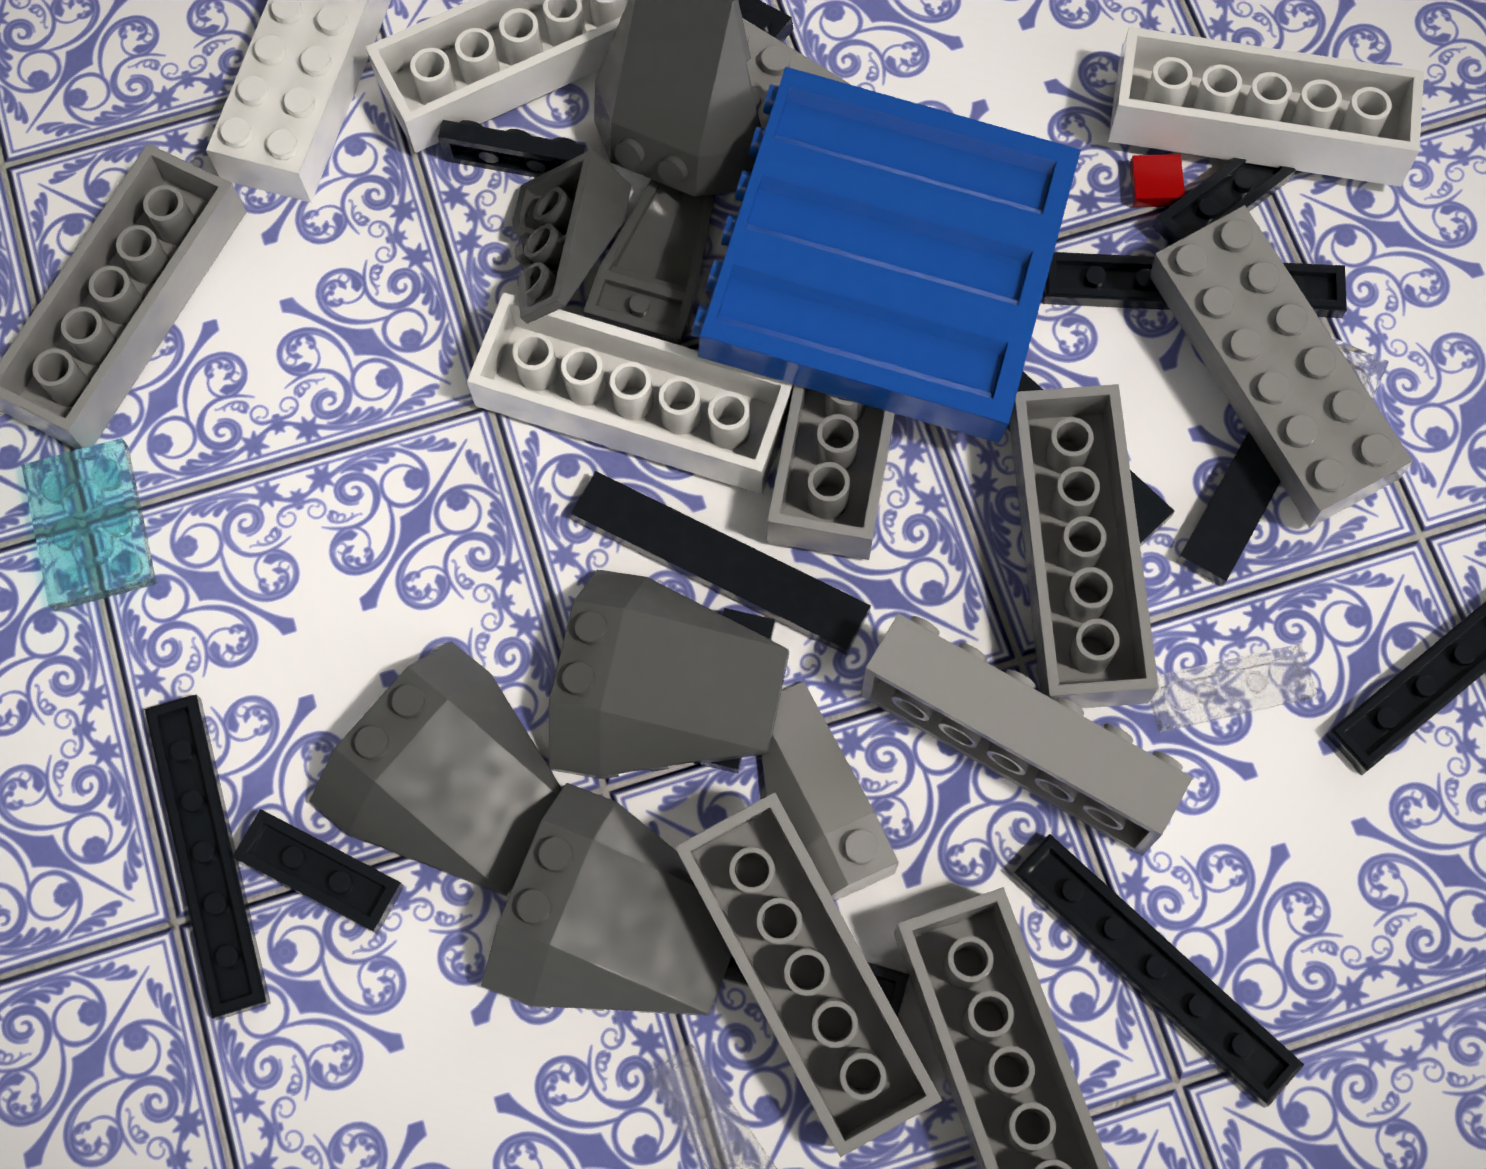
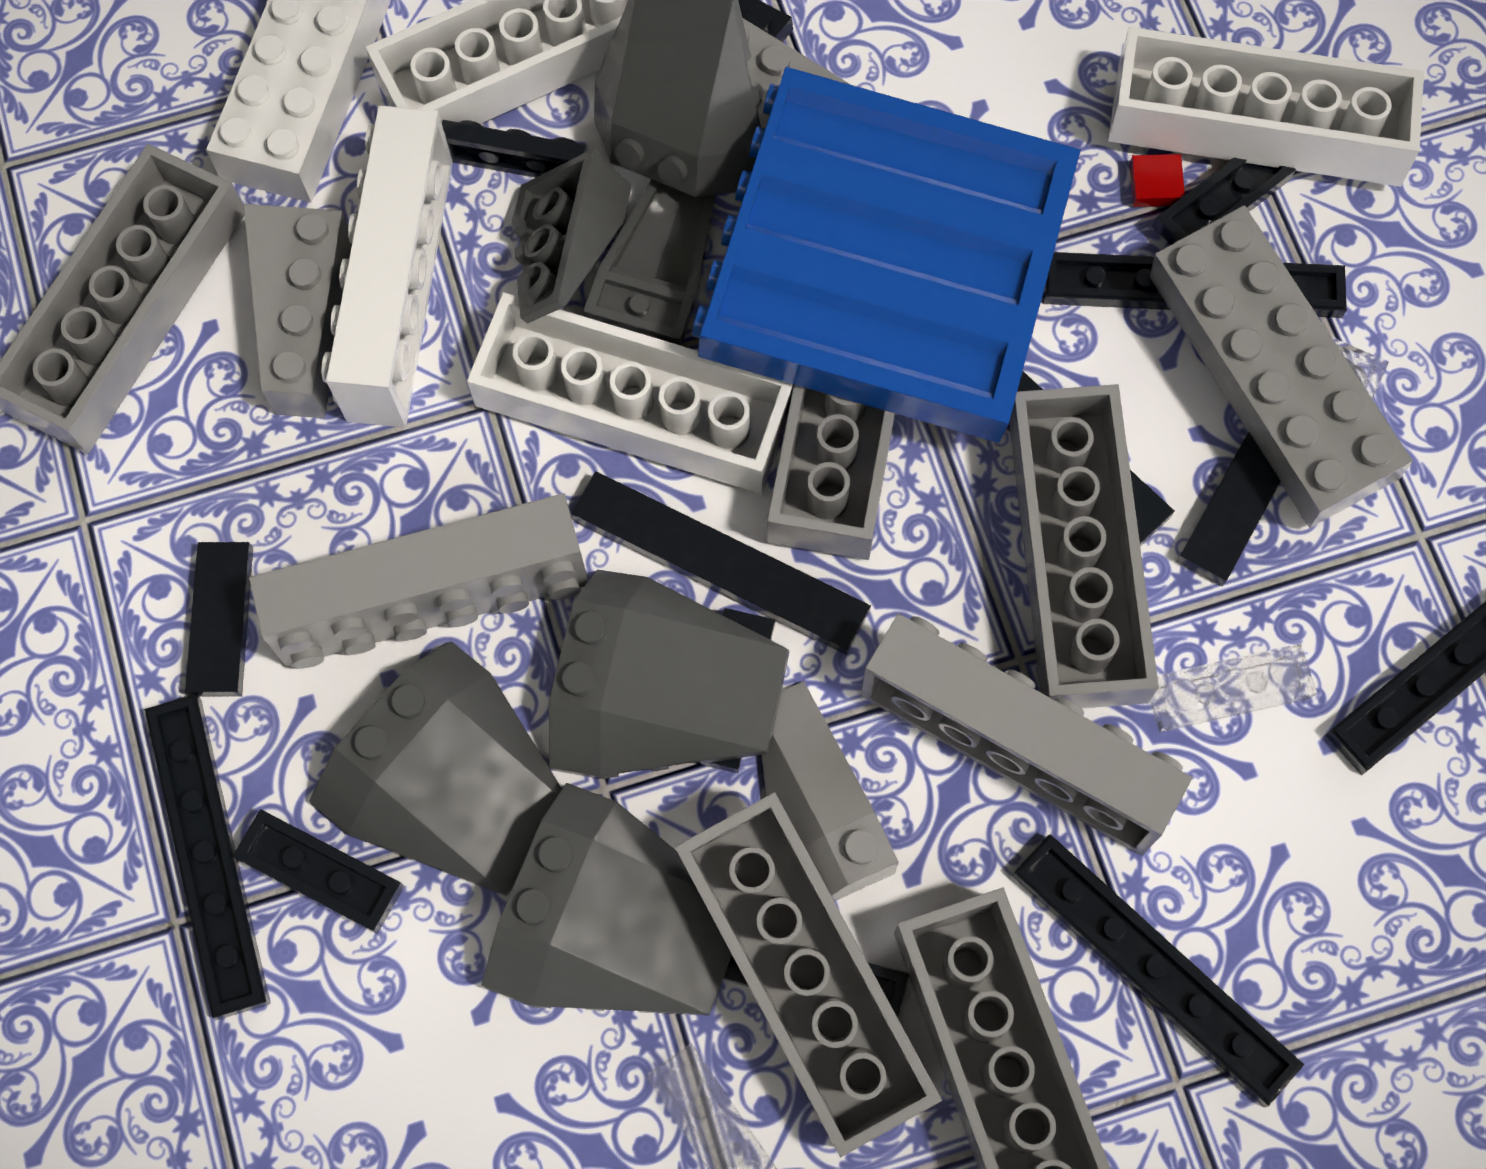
(88, 524): clear light blue plate -> none
(219, 619): none -> black tile
(294, 288): none -> light grey wedge
(389, 267): none -> white brick
(419, 582): none -> light grey brick

